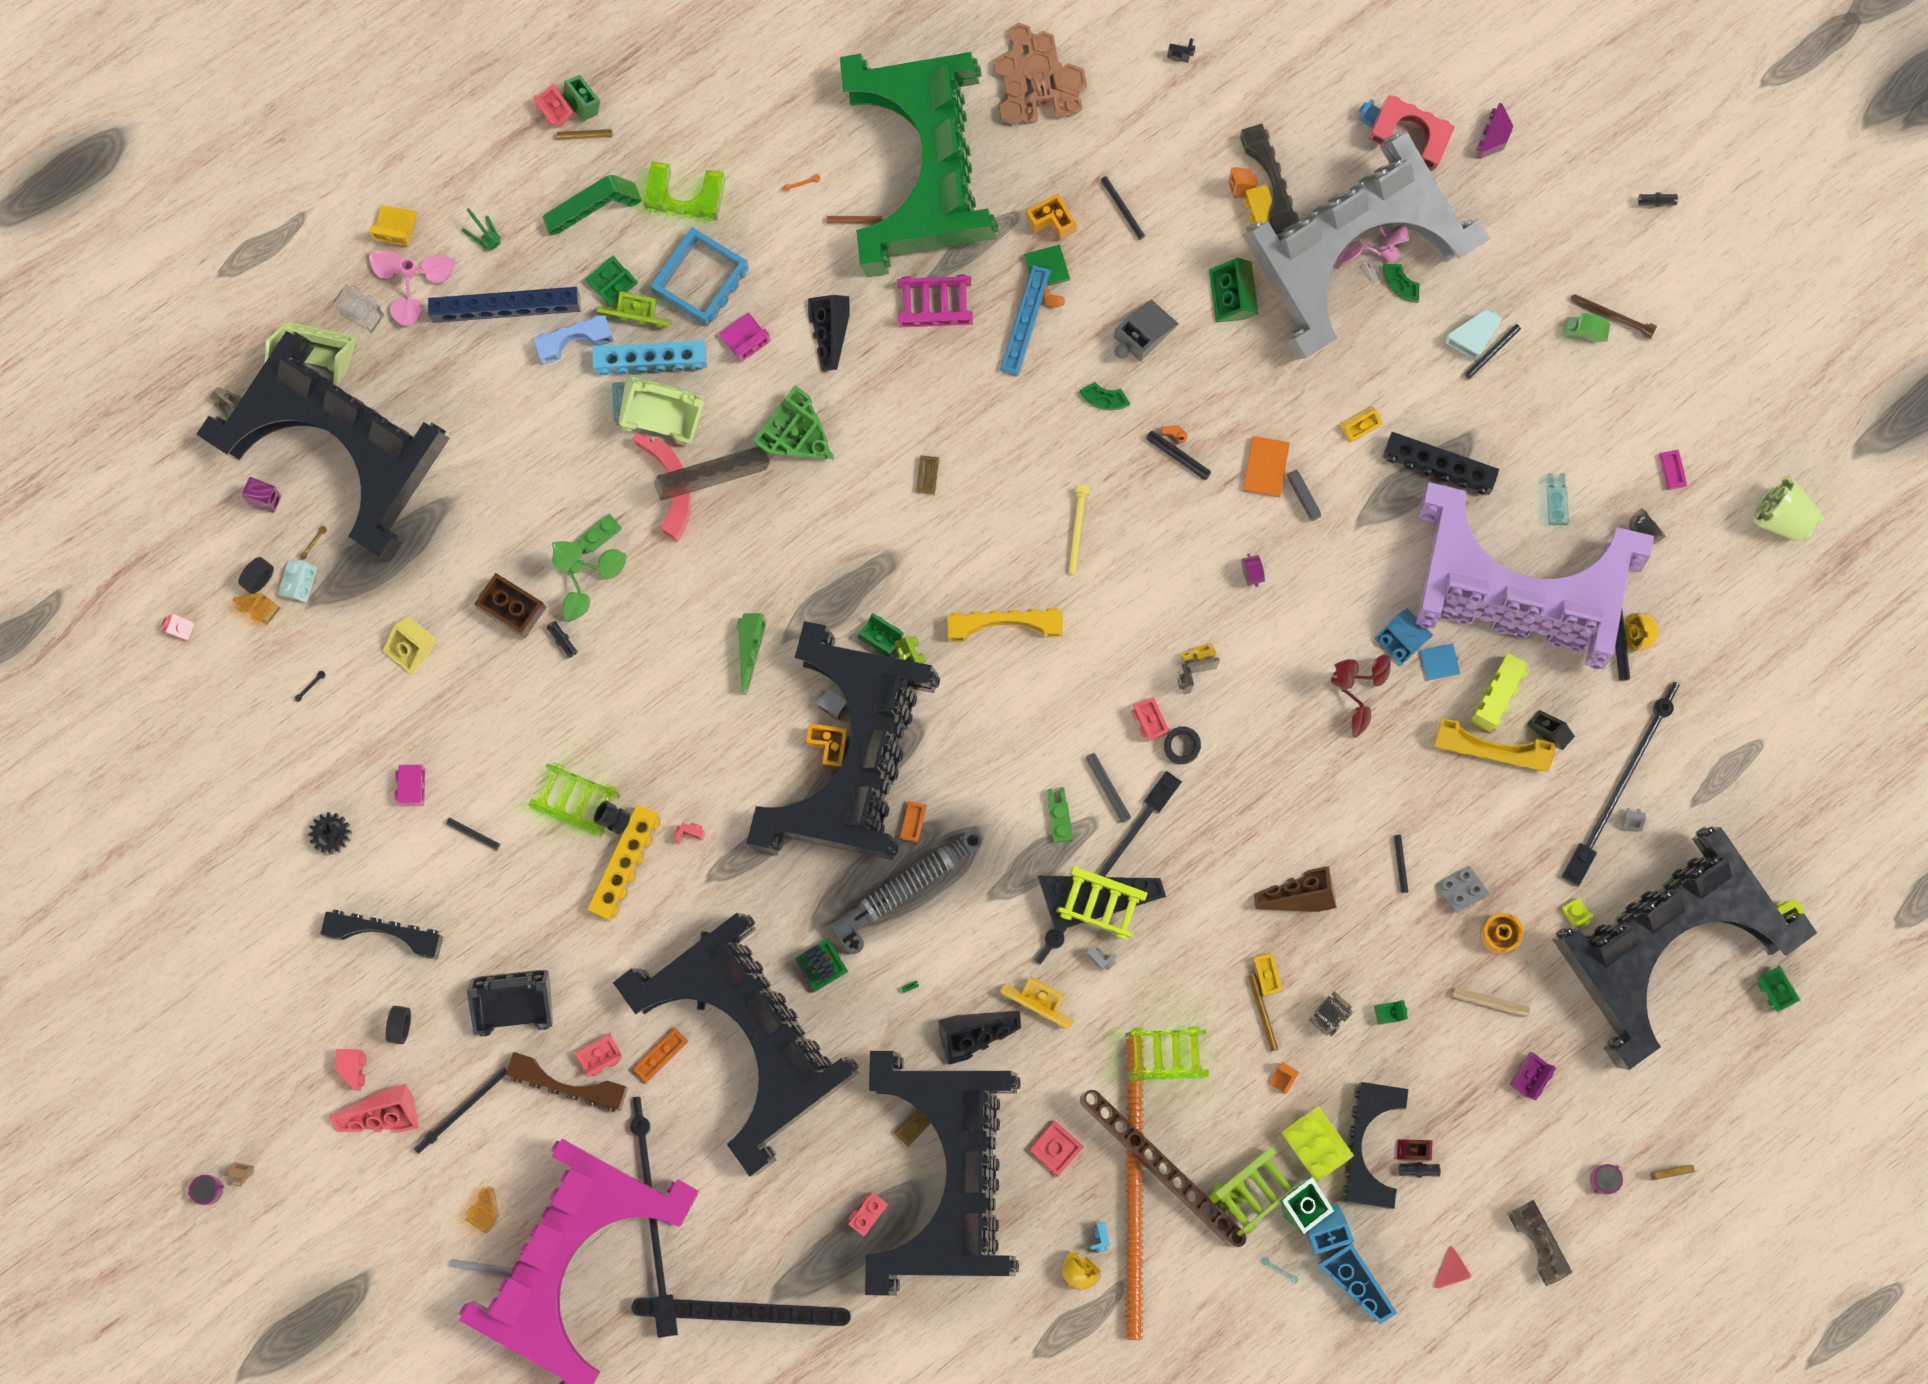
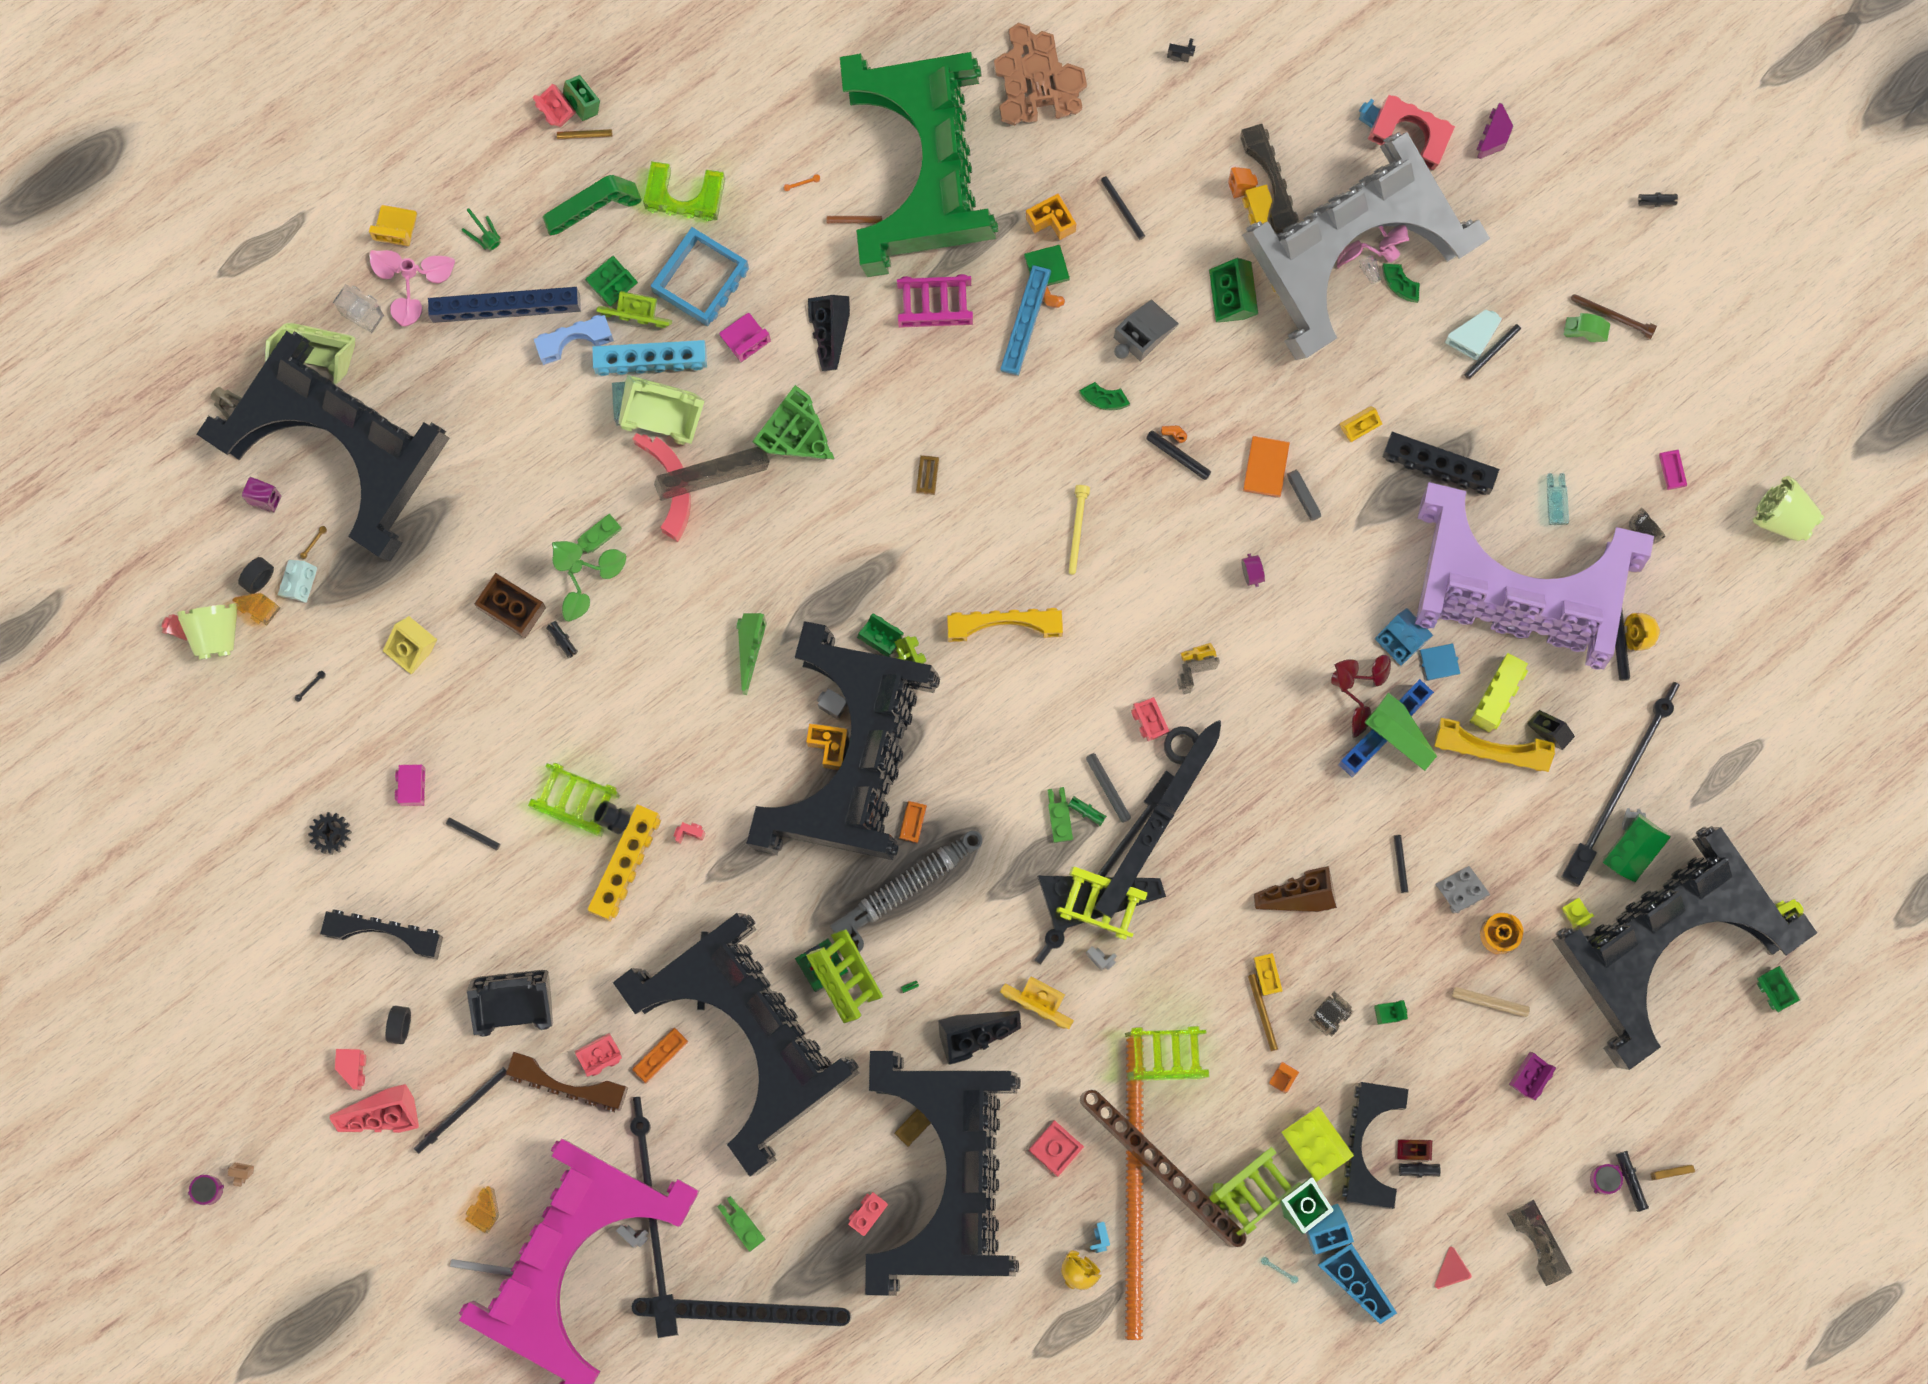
(210, 629): none -> yellowish green cone
(629, 1235): none -> light grey bracket
(742, 1225): none -> bright green hinge
(832, 982): none -> lime fence
(1087, 810): none -> green pin
(1159, 820): none -> black piece
(1373, 742): none -> blue arch
(1397, 727): none -> bright green wedge
(1632, 1181): none -> black pin
(1636, 848): none -> green slope

